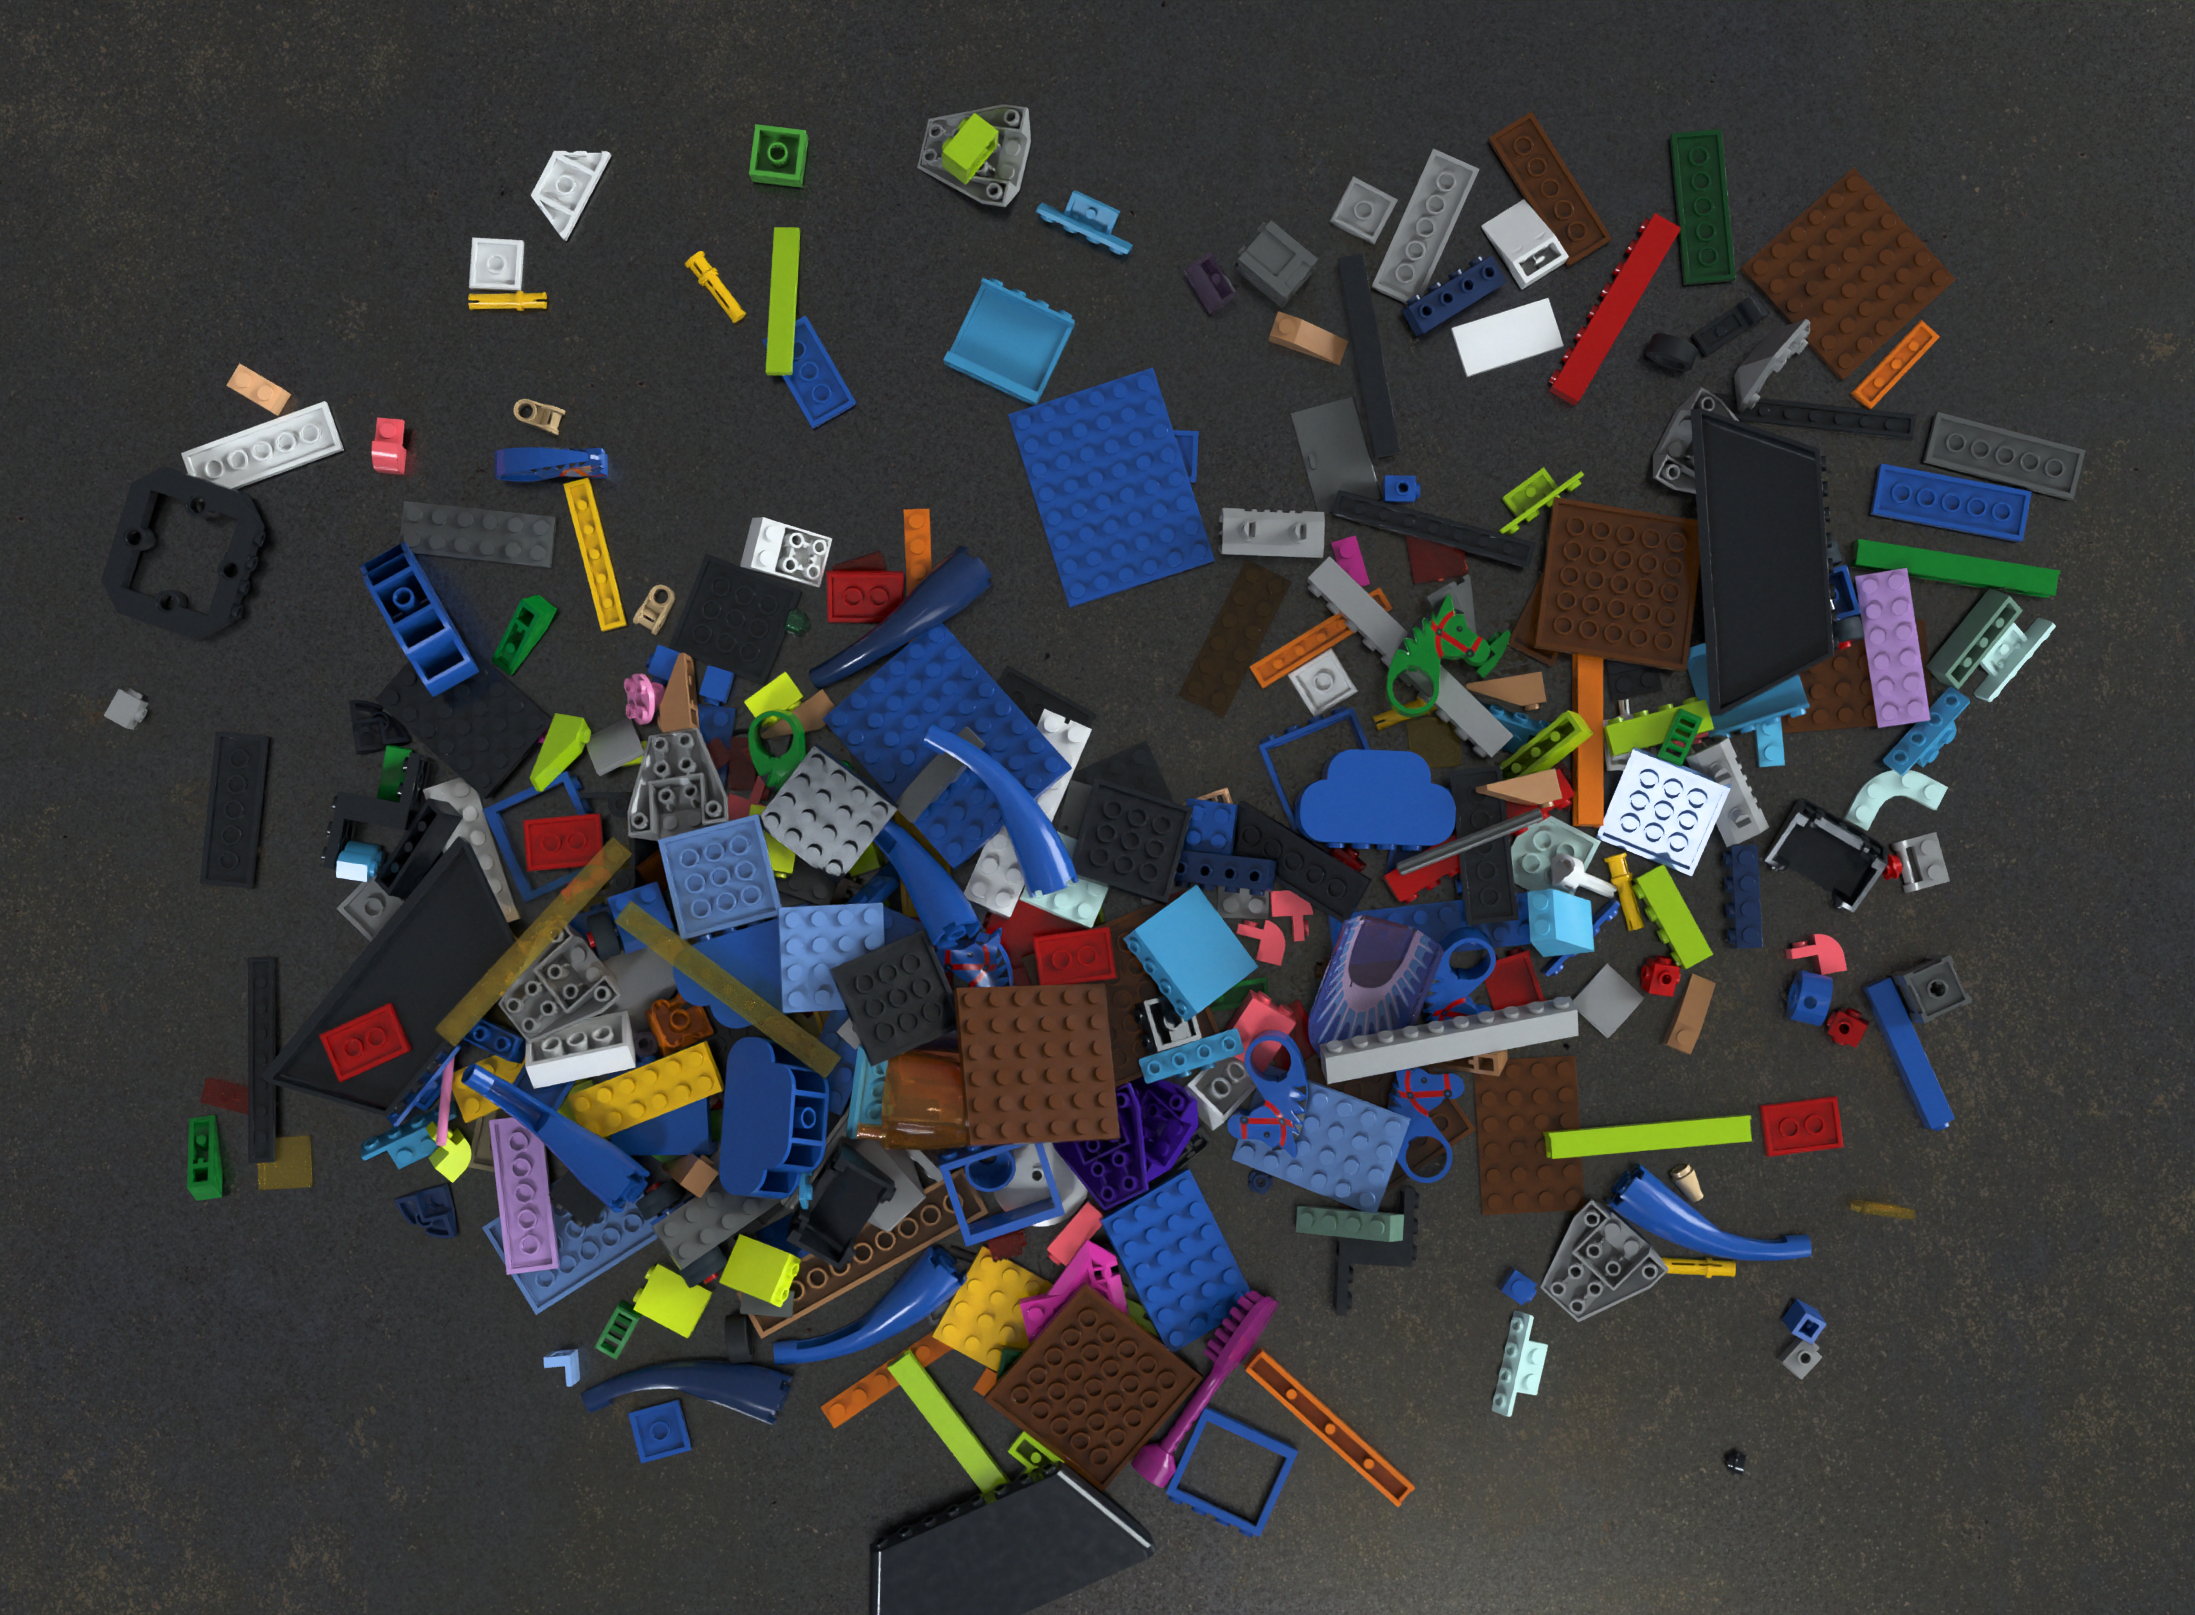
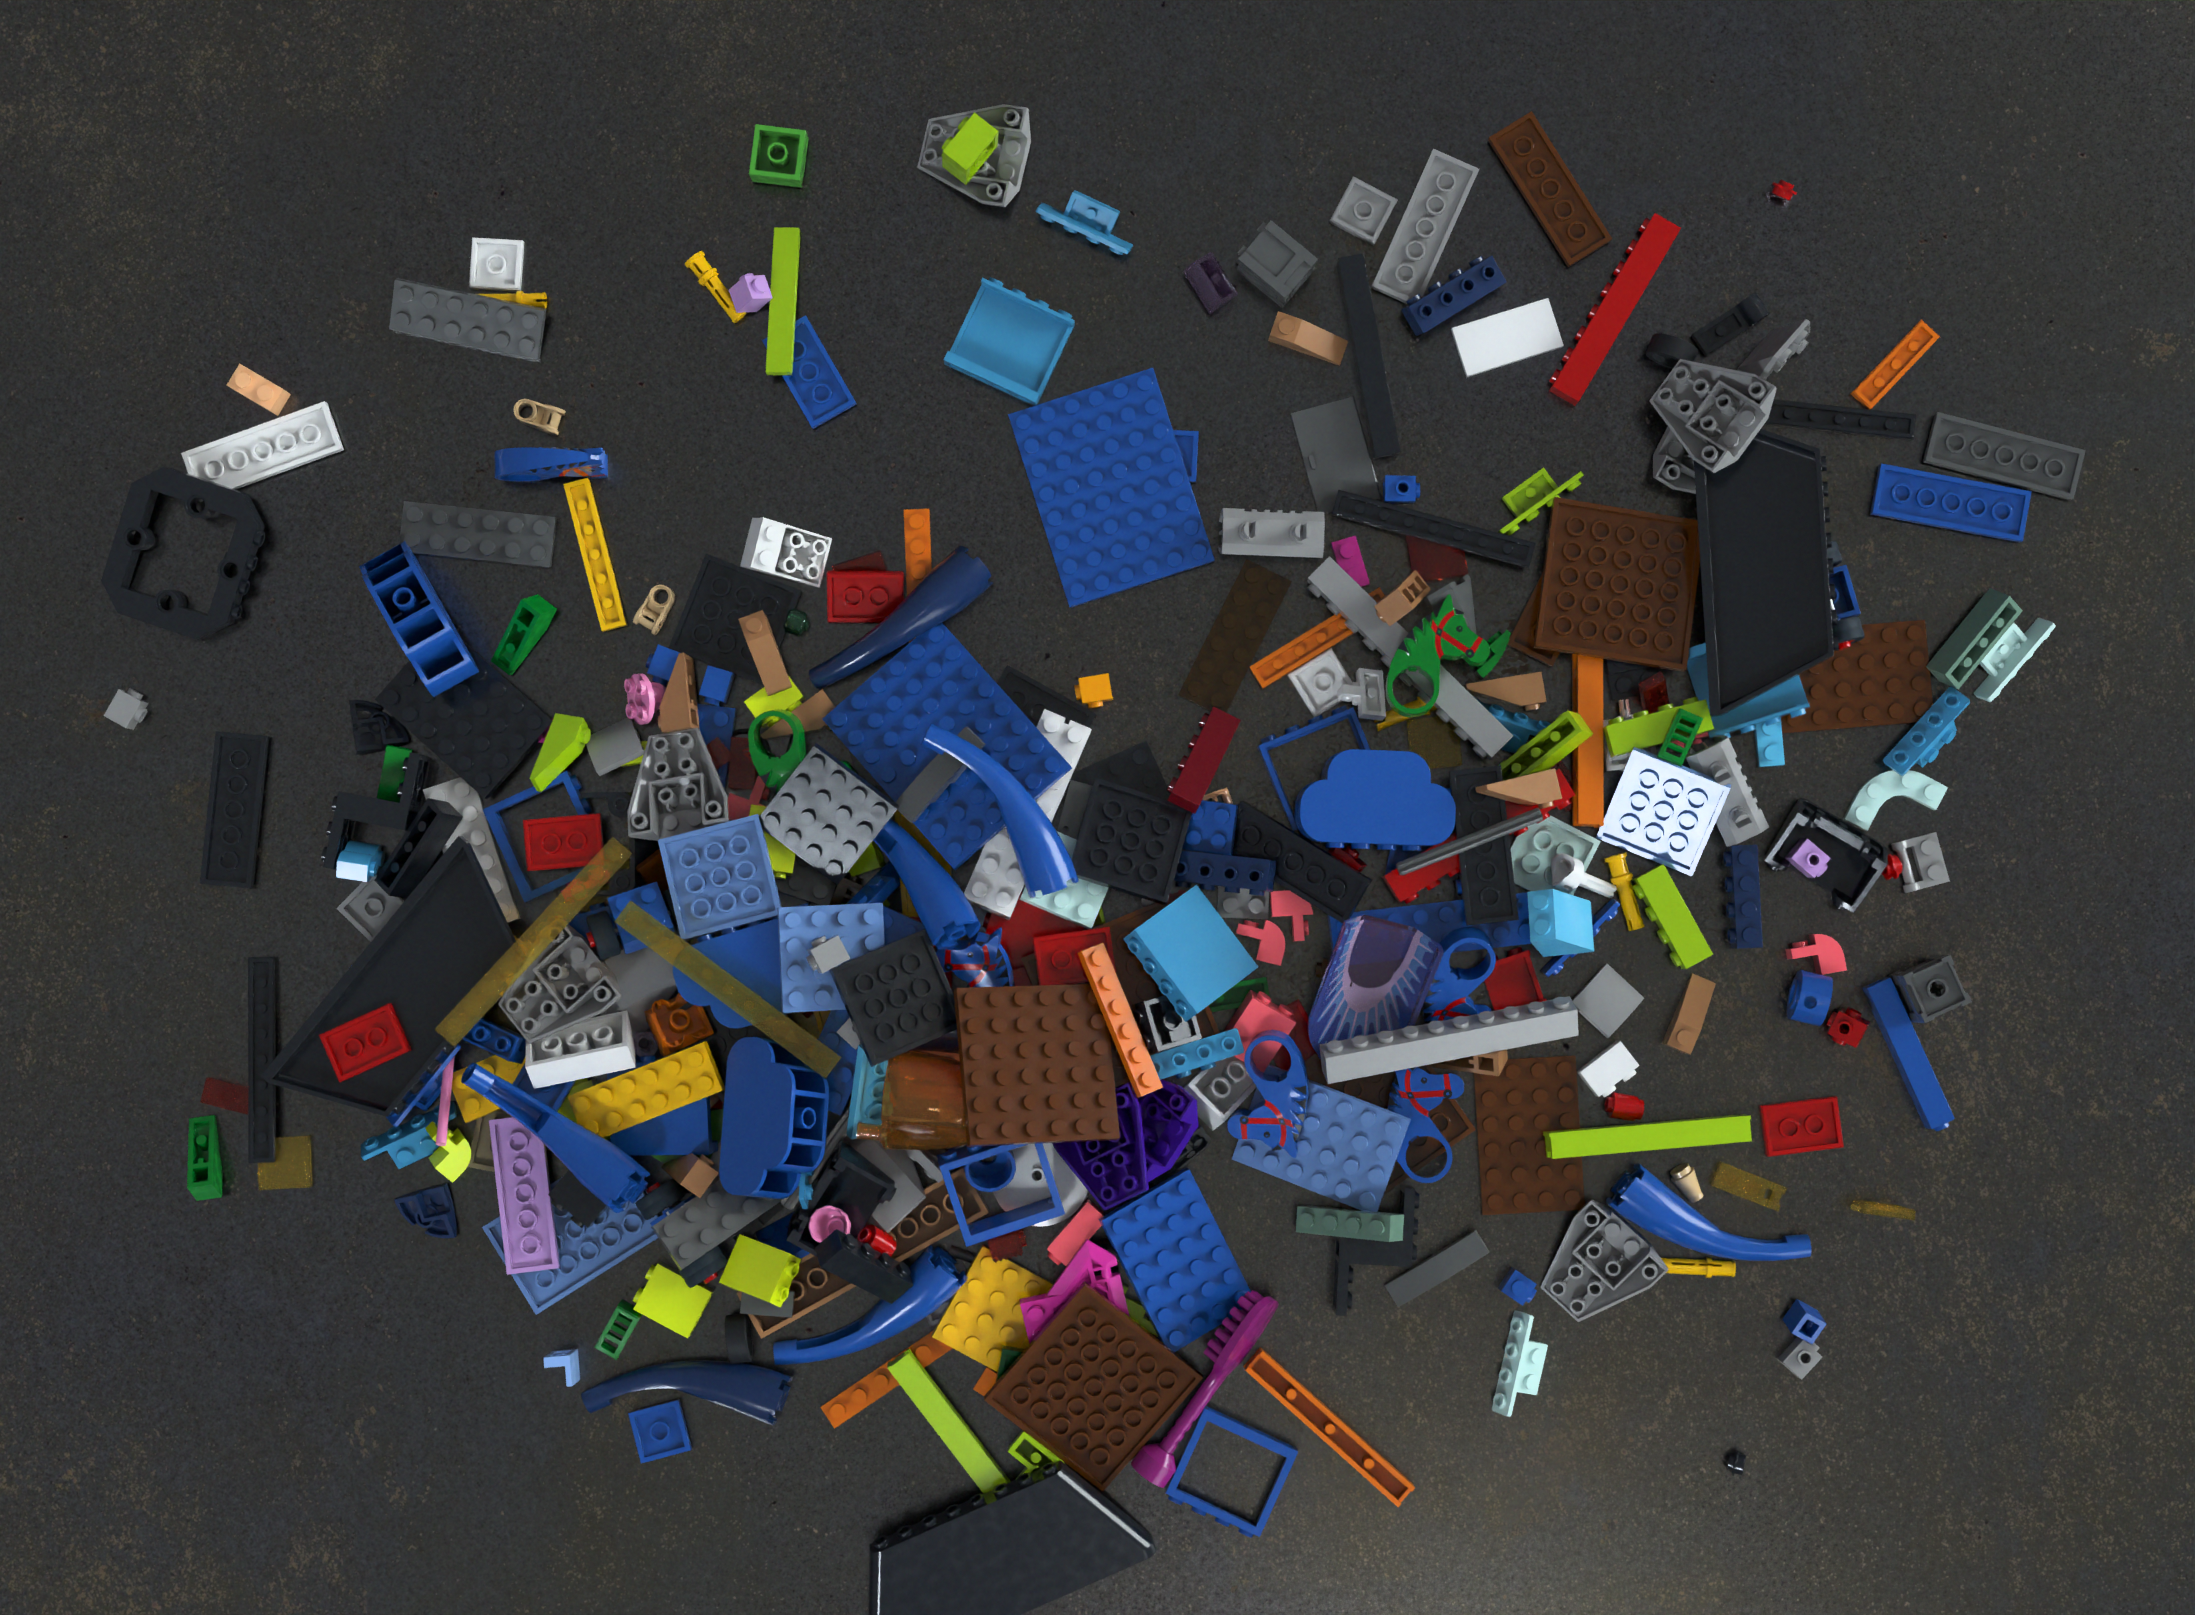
(387, 449): coral brick -> none
(467, 318): none -> dark grey plate
(567, 186): white wing -> none
(750, 293): none -> lavender brick
(765, 652): none -> medium nougat slope
(826, 953): none -> light grey brick
(827, 1220): none -> bright pink hair
(864, 1266): none -> black brick
(877, 1239): none -> red brick
(1094, 690): none -> light orange brick
(1120, 1020): none -> orange plate
(1203, 760): none -> dark red brick
(1260, 1188): dark blue plate -> none
(1366, 694): none -> white hinge
(1402, 598): none -> medium nougat slope
(1437, 1268): none -> dark grey slope
(1525, 243): white slope -> none
(1608, 1069): none -> white brick
(1624, 1107): none -> red brick
(1653, 692): none -> clear red plate
(1660, 976): red brick -> none
(1702, 207): dark green plate -> none
(1713, 410): none -> light grey wedge
(1747, 1186): none -> clear yellow plate
(1783, 189): none -> red plate
(1808, 858): none -> lavender brick
(1849, 273): reddish brown plate -> none
(1892, 648): lavender plate -> none
(1955, 568): green tile -> none

